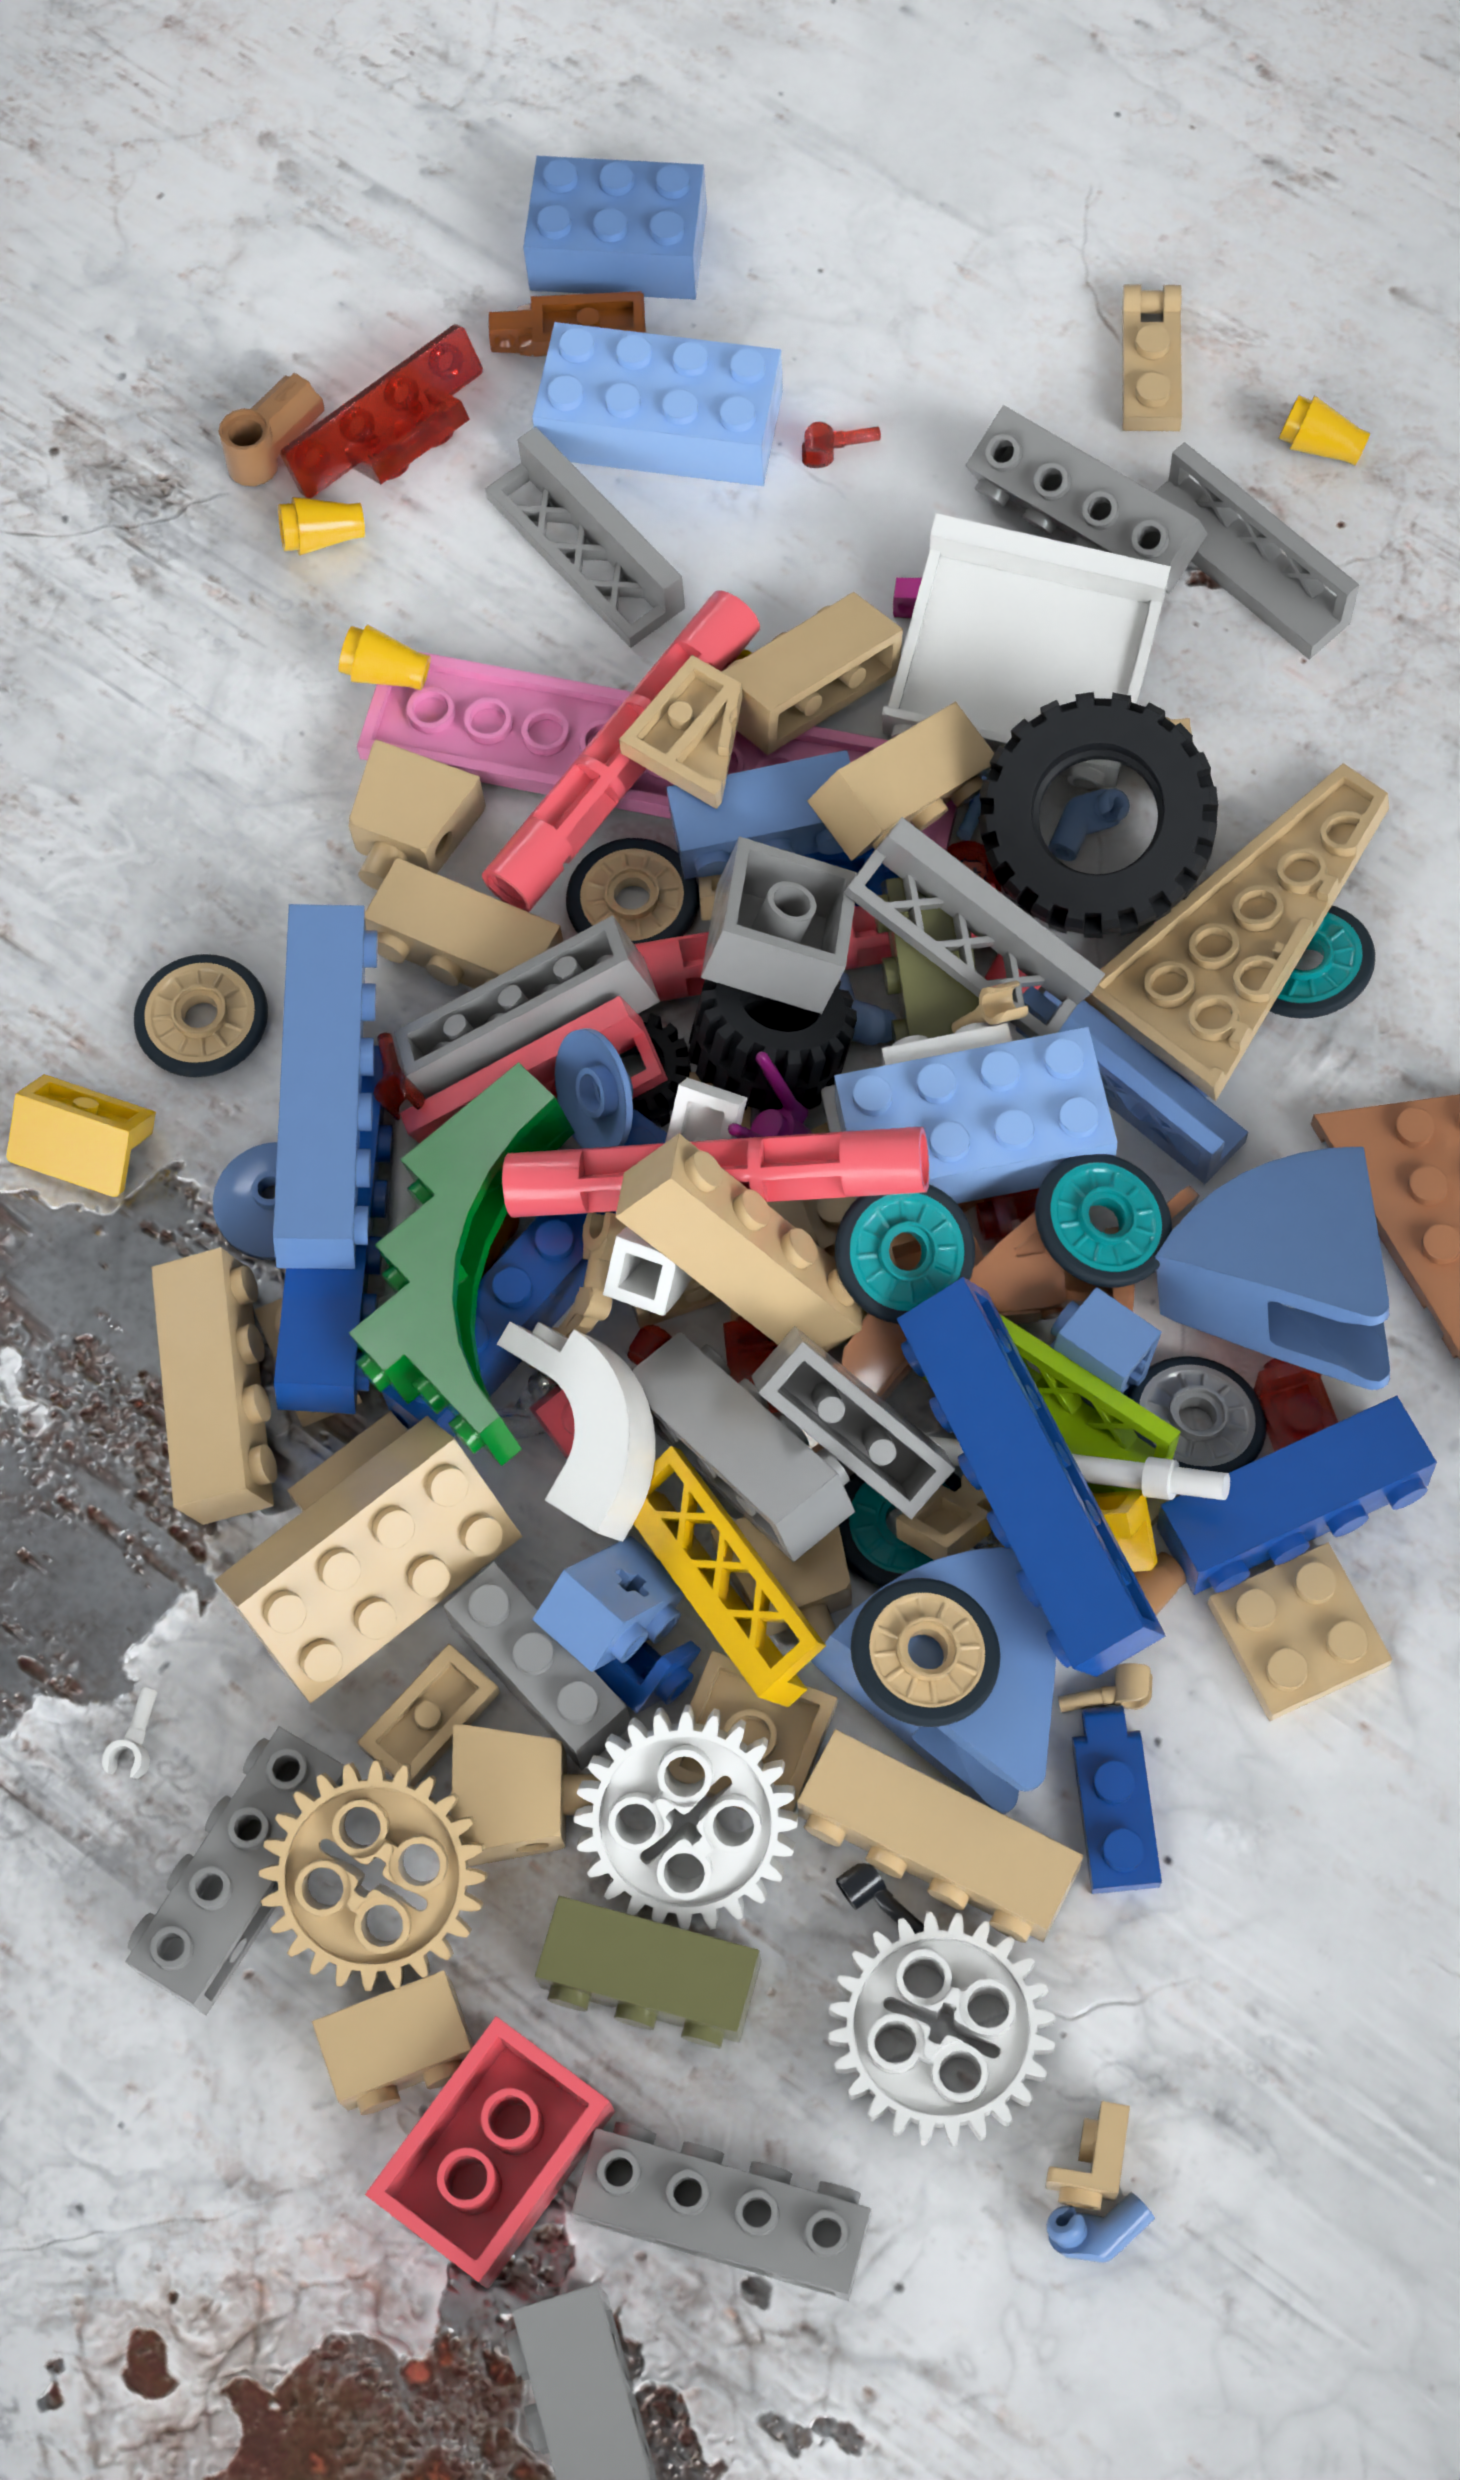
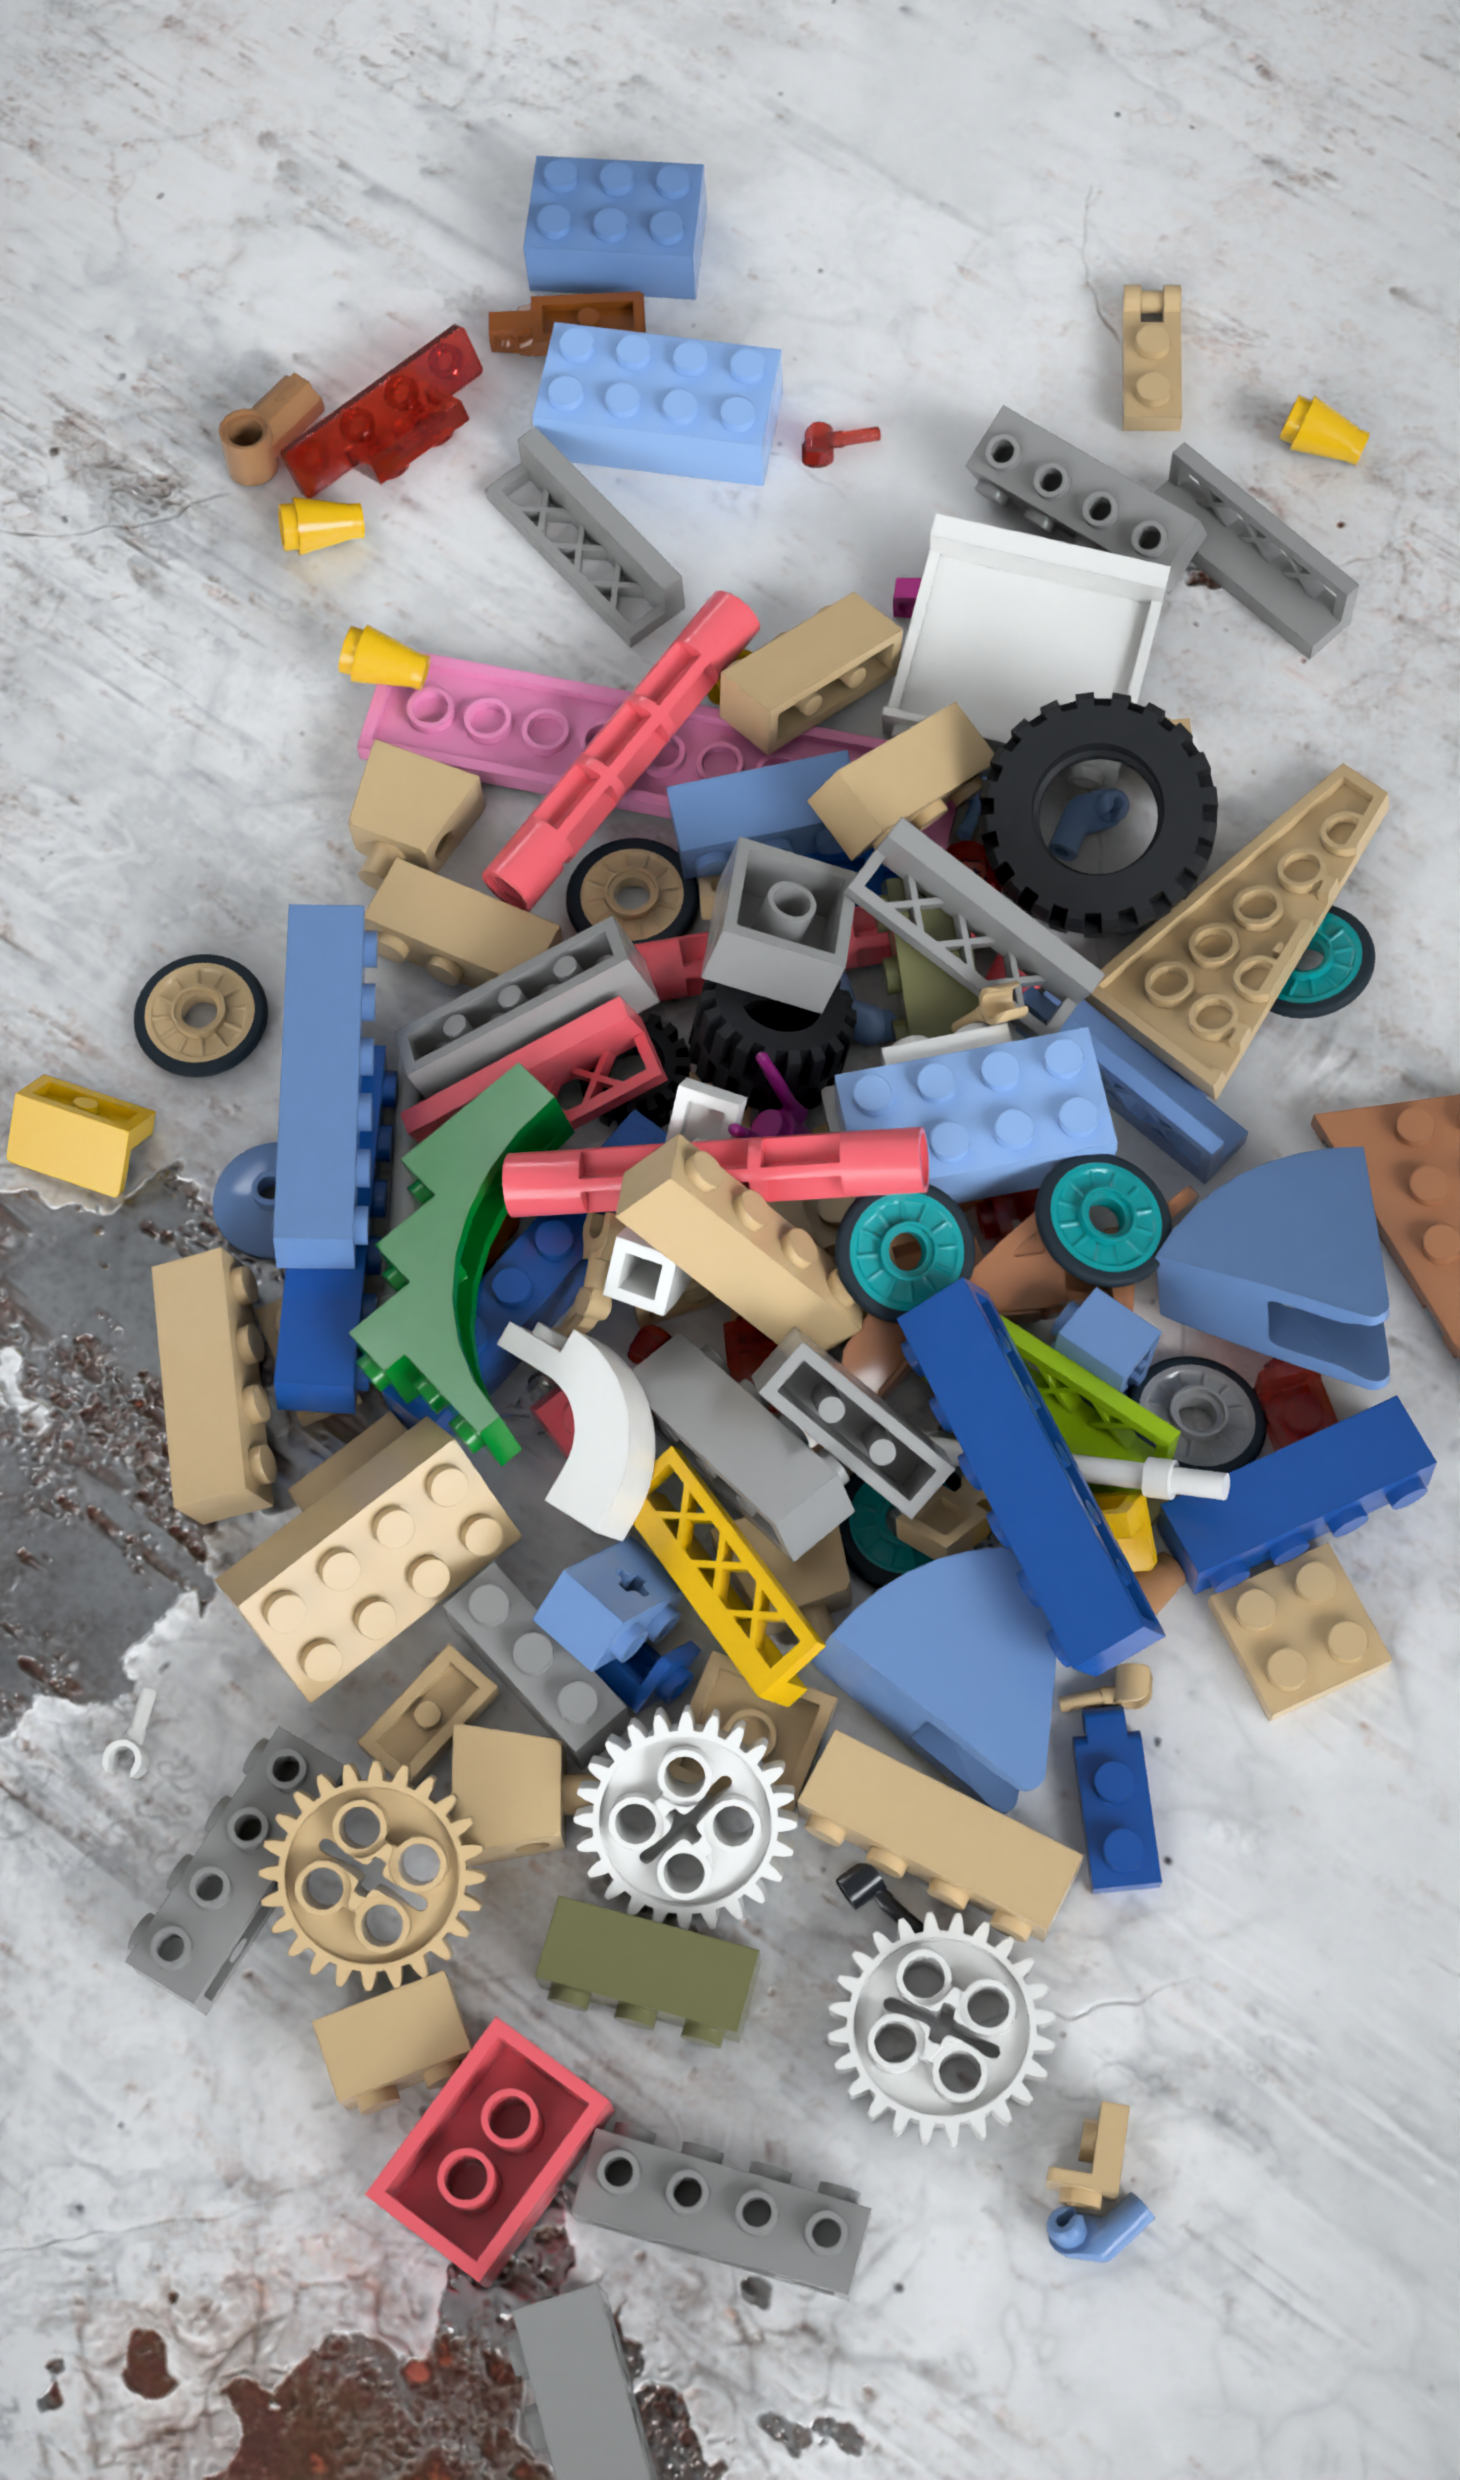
(394, 1085): clear red hand -> none
(594, 1089): medium blue dish -> none
(689, 731): tan wing -> none
(900, 1685): wheel -> none

